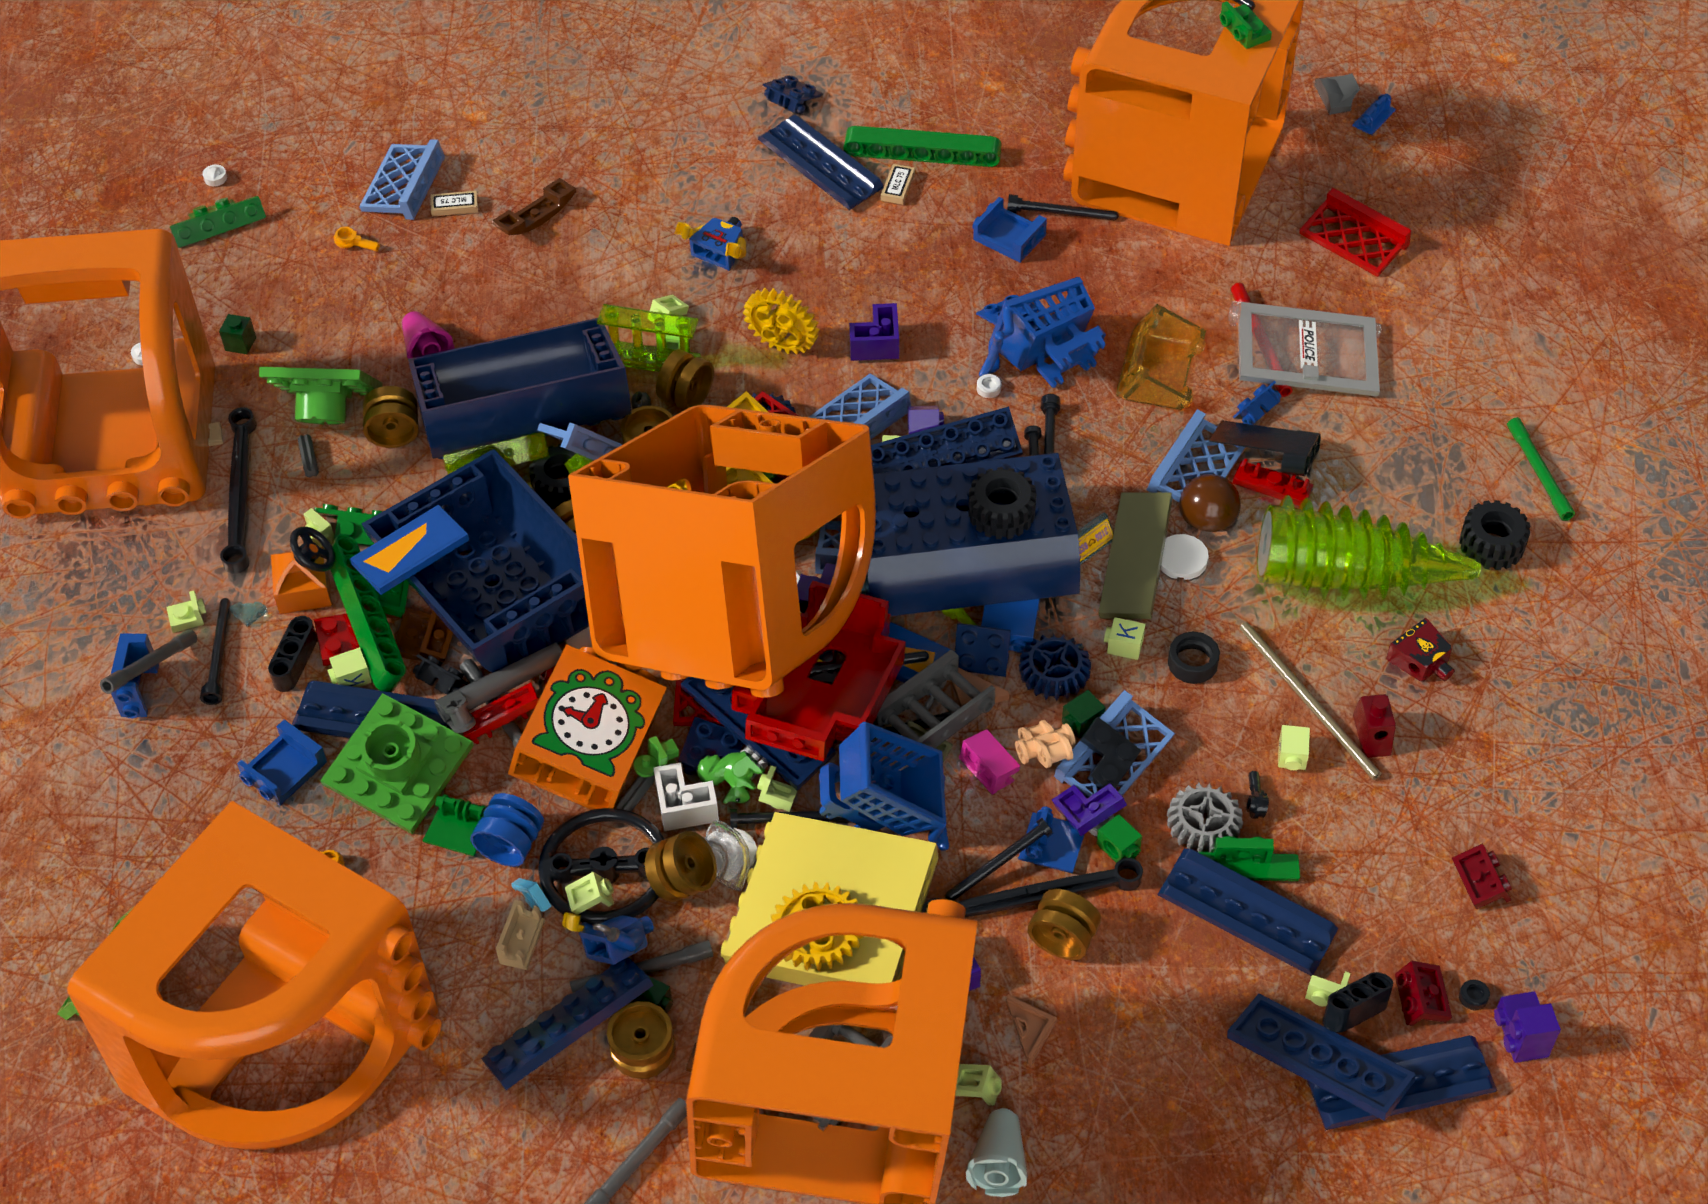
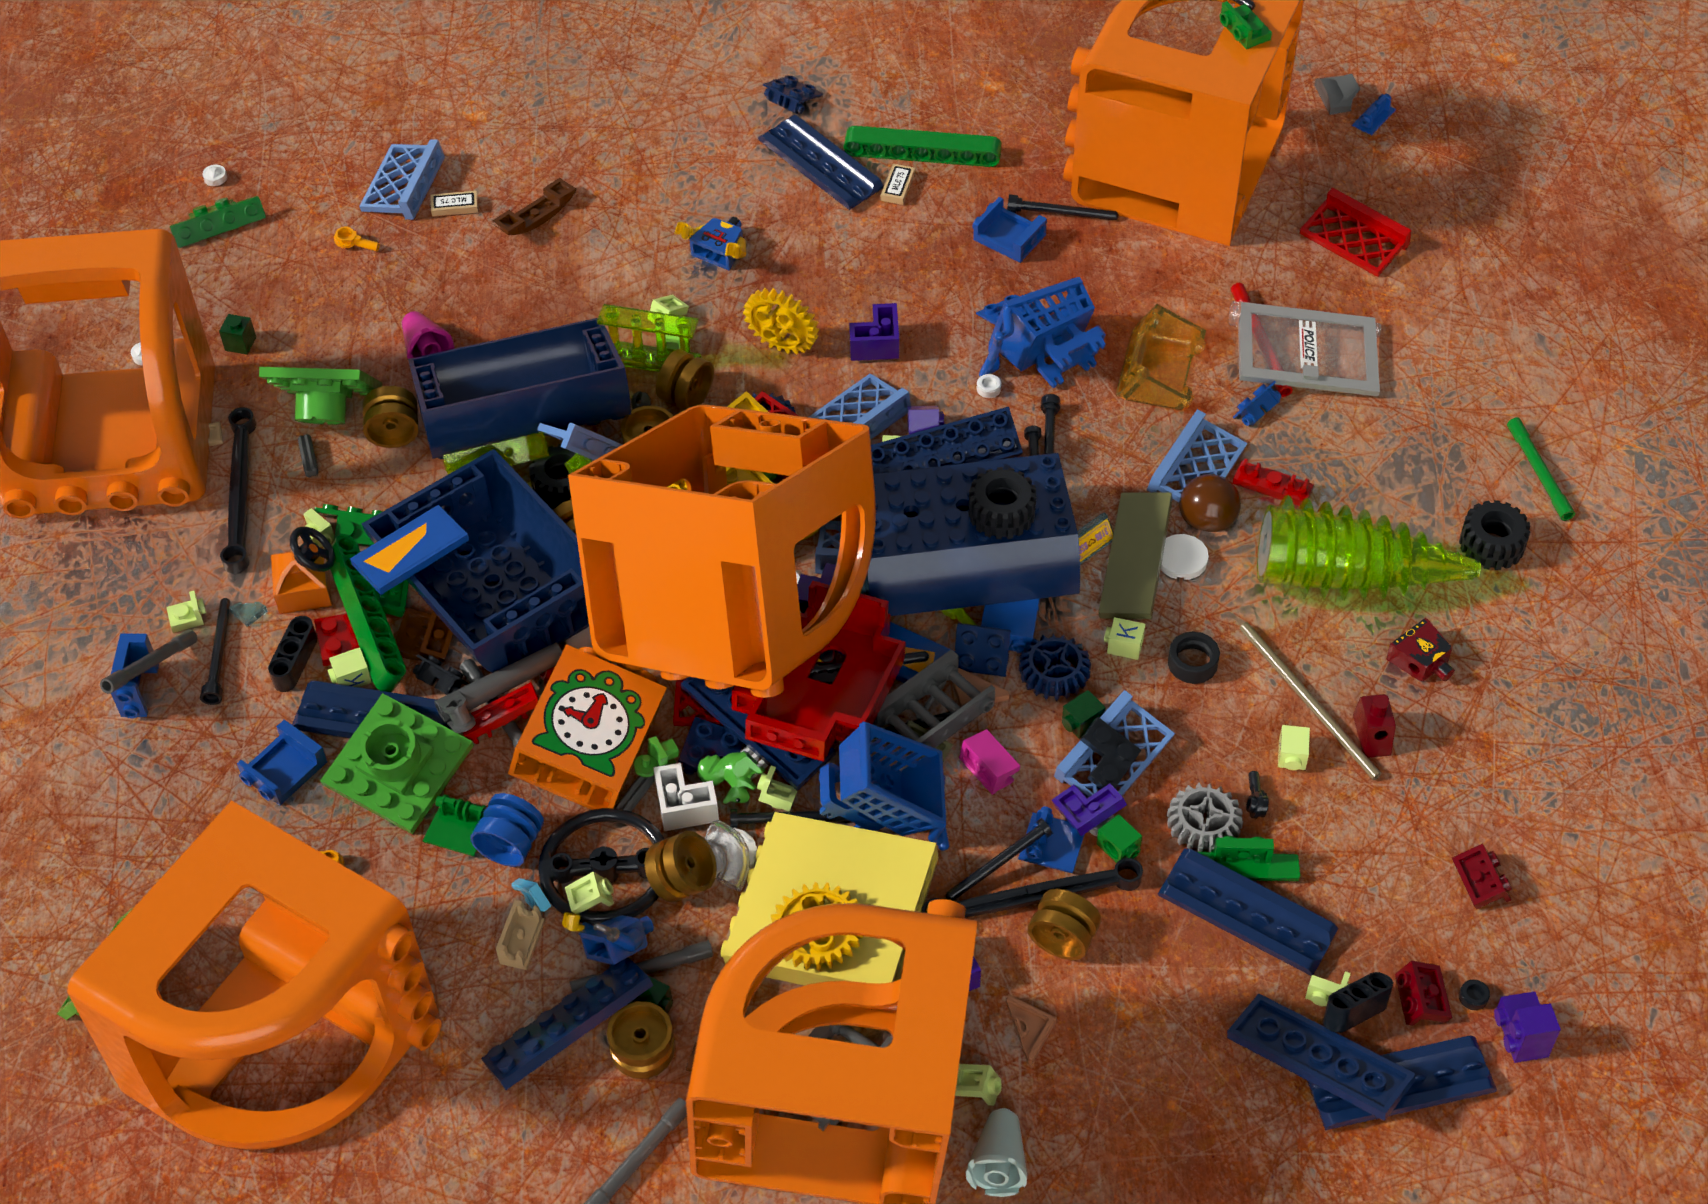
(1045, 743): light nougat axle -> none
(1298, 446): black piece -> none

